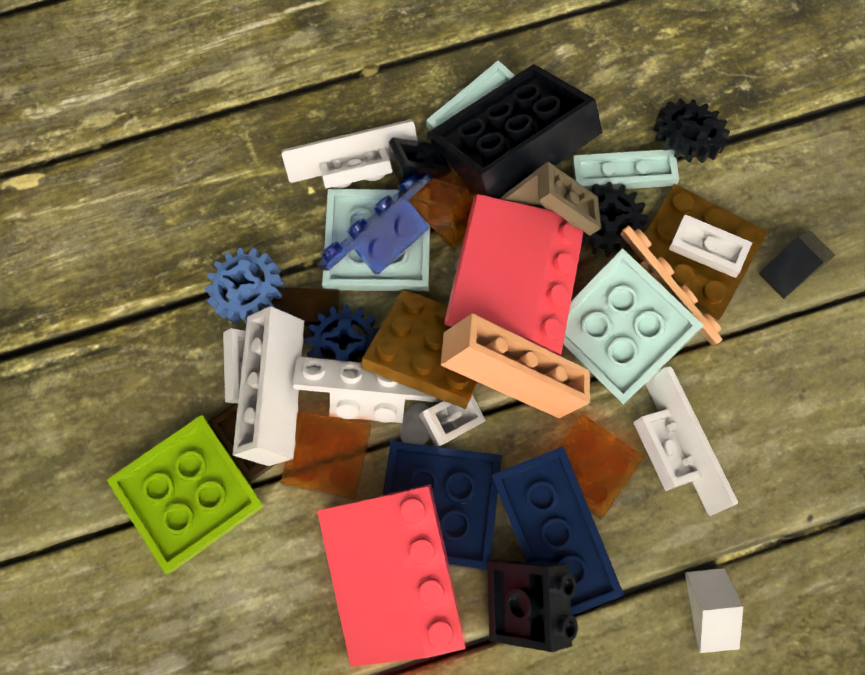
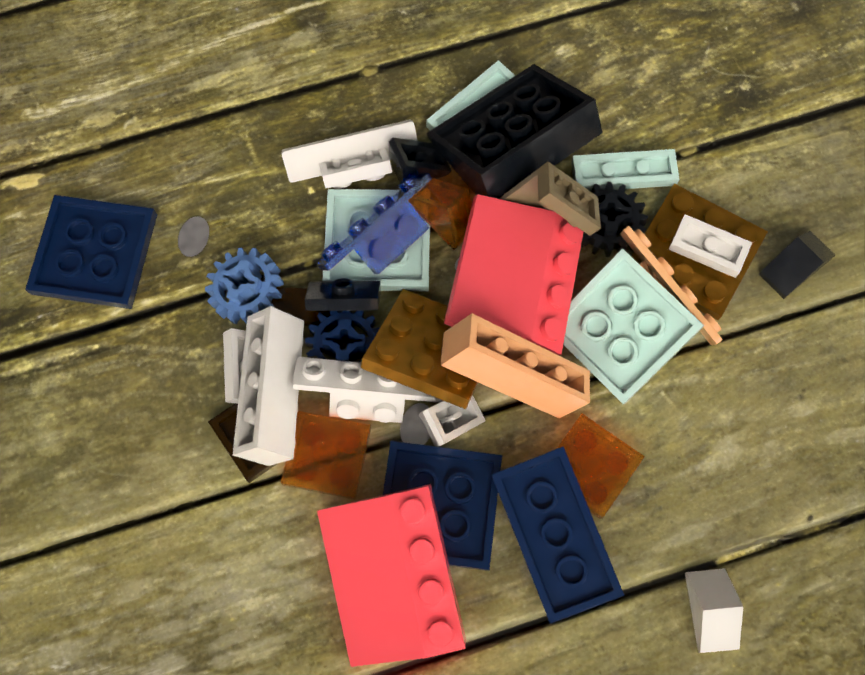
(92, 252): none -> dark blue plate
(184, 494): lime plate -> none
(193, 236): none -> flat silver sticker
(343, 295): none -> black plate
(531, 604): black plate -> none
(680, 445): white bracket -> none
(691, 130): black gear -> none

